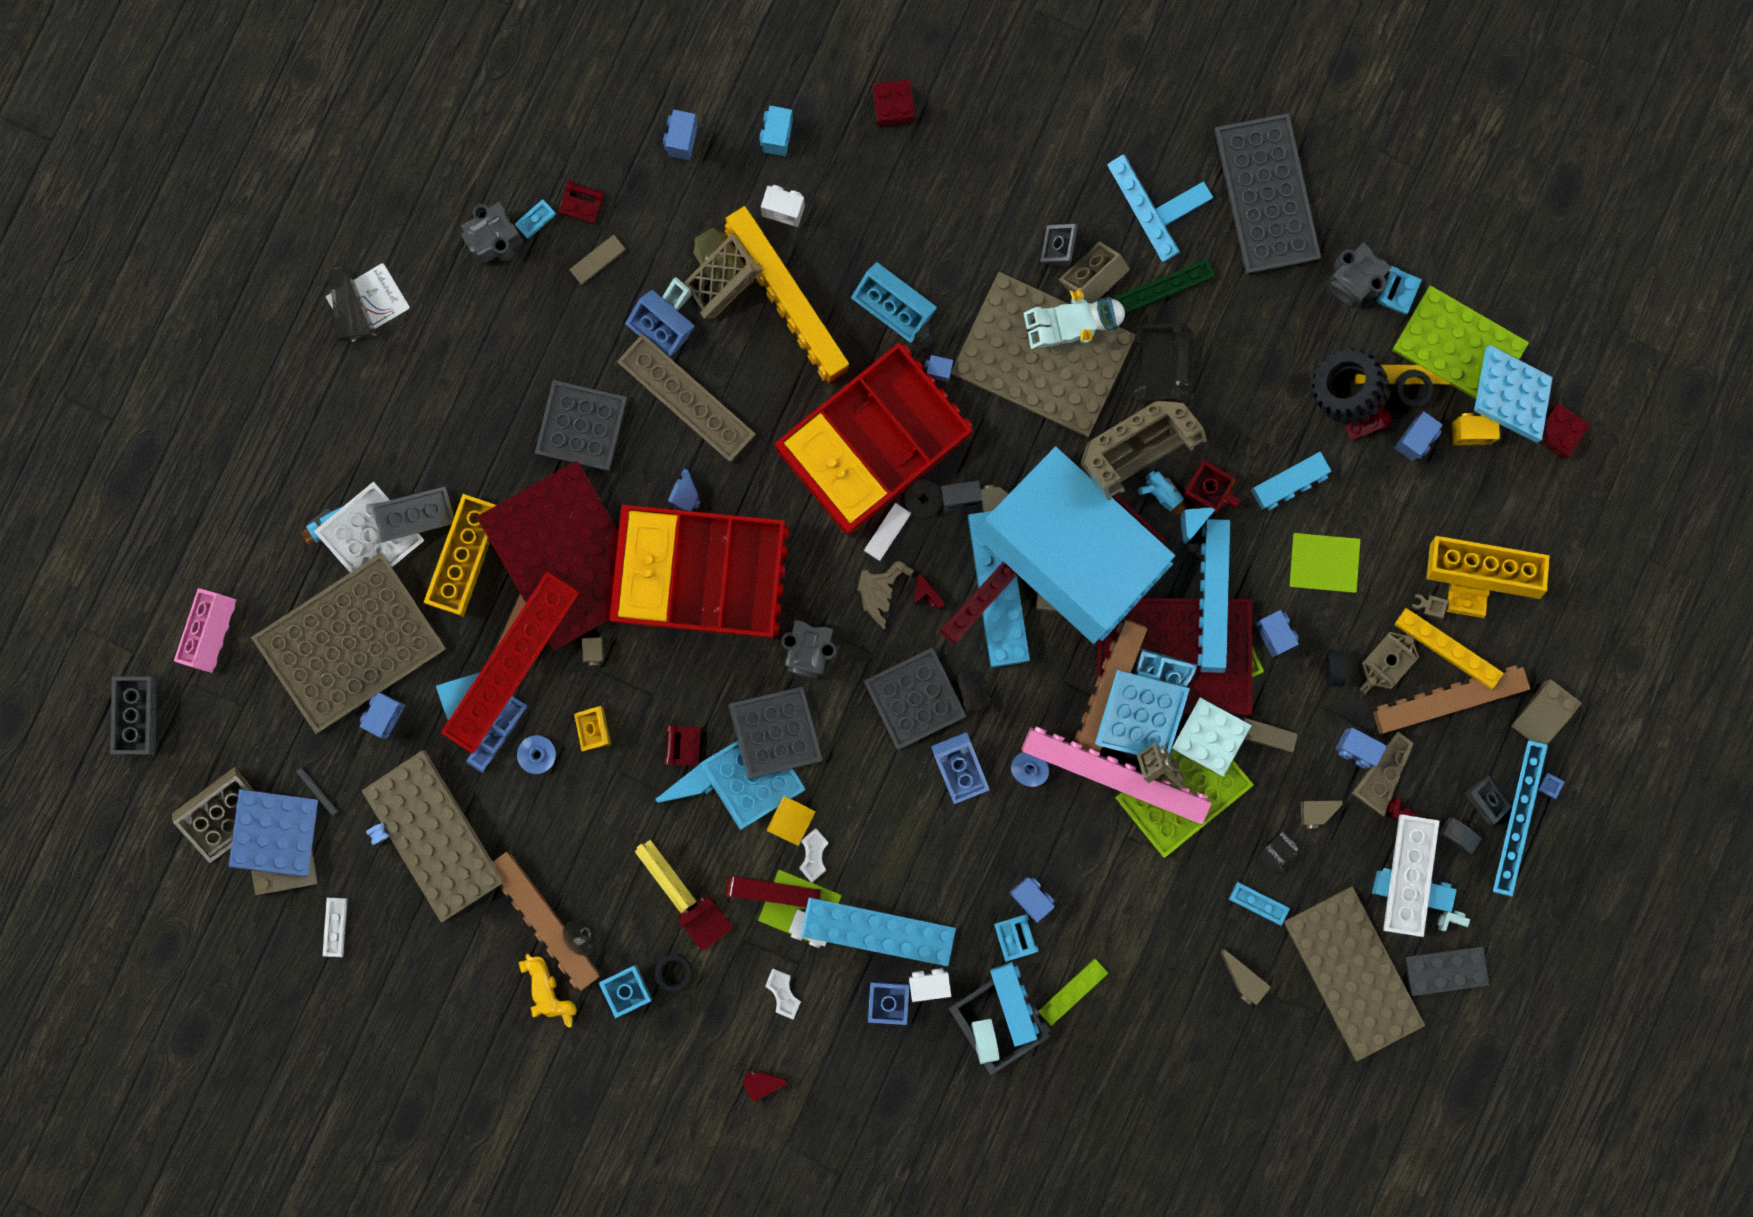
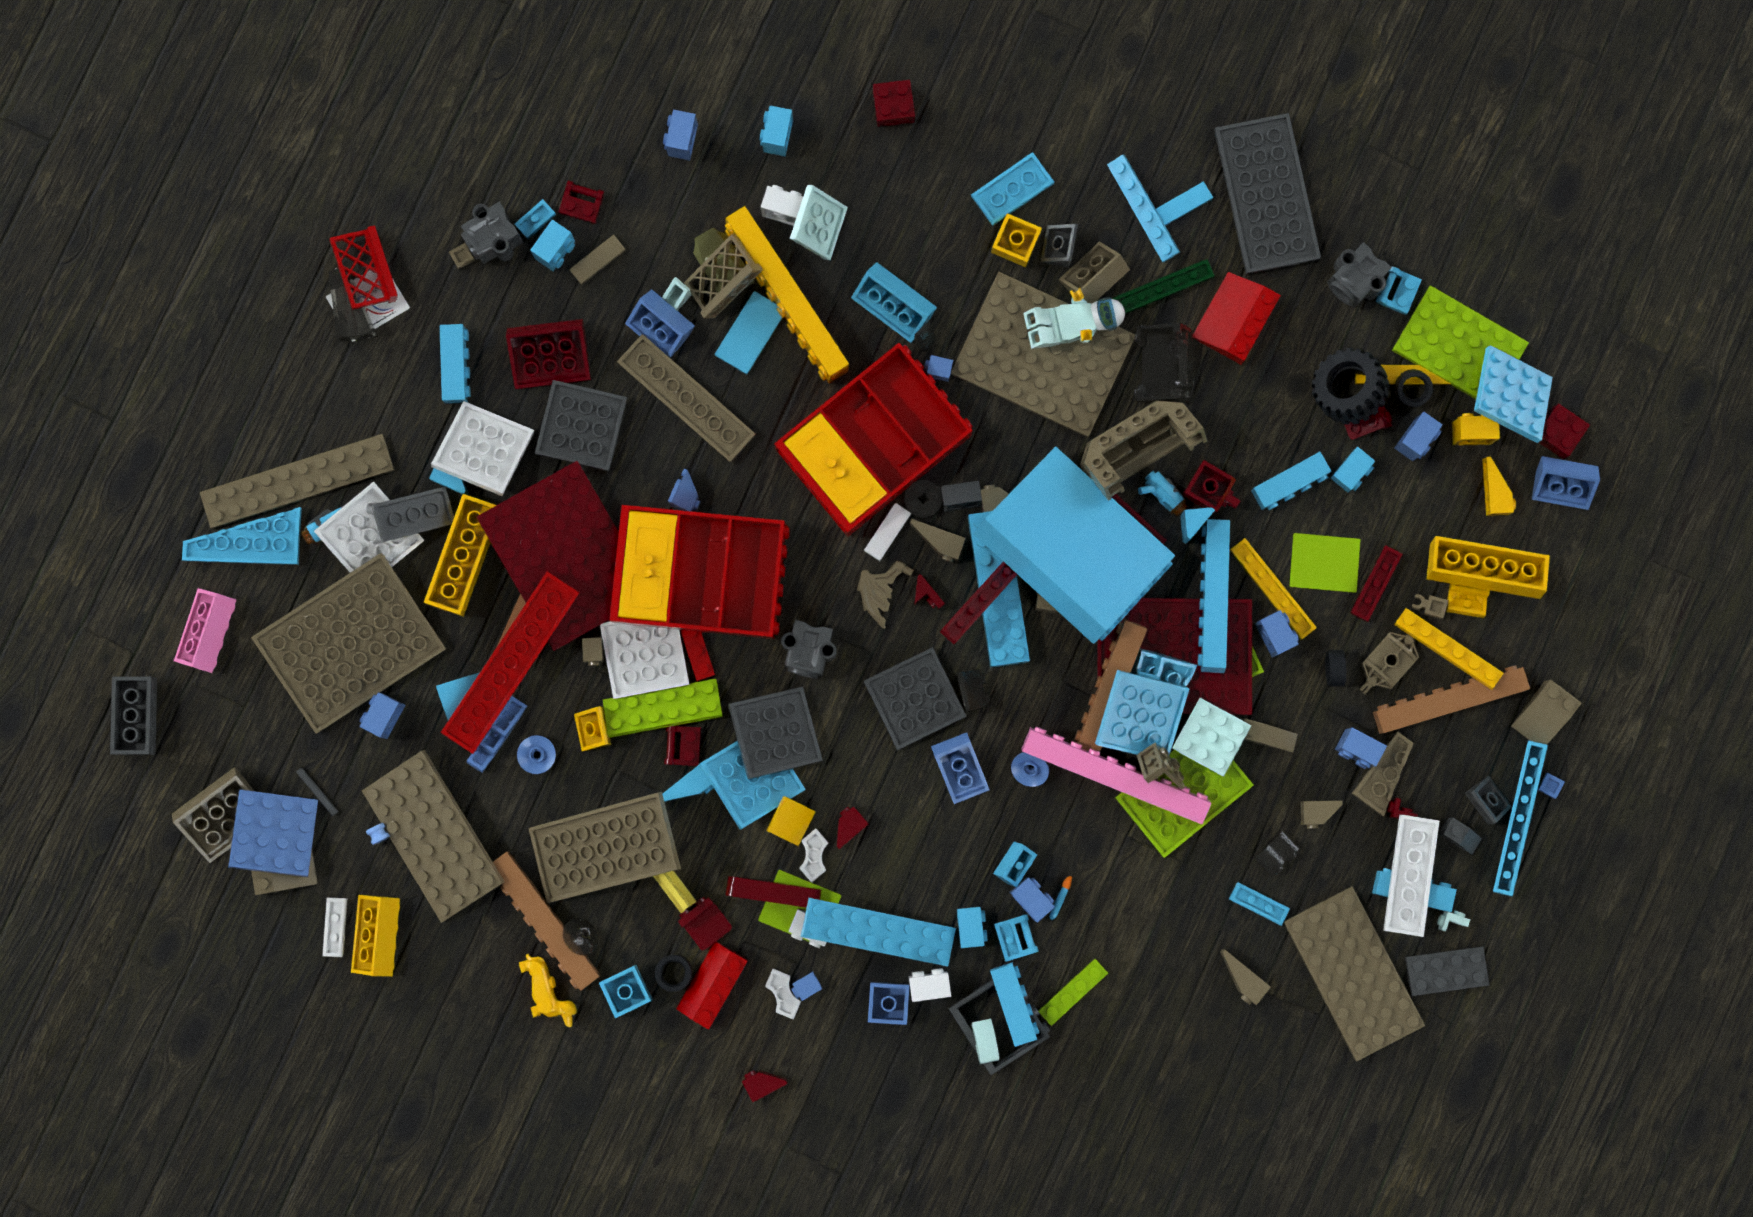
(259, 542): none -> medium azure wing
(297, 481): none -> dark tan plate
(375, 935): none -> yellow slope
(377, 259): none -> red fence
(449, 481): none -> medium azure slope
(454, 364): none -> medium azure brick
(461, 256): none -> dark tan tile
(482, 448): none -> white plate
(548, 353): none -> dark red slope
(553, 245): none -> medium azure brick
(604, 847): none -> dark tan plate
(643, 659): none -> white plate
(662, 708): none -> lime plate
(698, 654): none -> red plate
(712, 985): none -> red slope
(749, 333): none -> medium azure tile
(806, 986): none -> medium blue brick
(818, 222): none -> light aqua plate
(849, 825): none -> dark red slope
(943, 542): none -> dark tan slope
(970, 927): none -> medium azure brick
(1012, 189): none -> medium azure tile
(1015, 864): none -> medium azure brick
(1016, 240): none -> yellow brick
(1060, 898): none -> medium azure piece
(1236, 317): none -> red slope
(1272, 588): none -> yellow tile
(1353, 469): none -> medium azure brick
(1376, 583): none -> dark red plate
(1497, 493): none -> yellow slope
(1565, 483): none -> medium blue slope

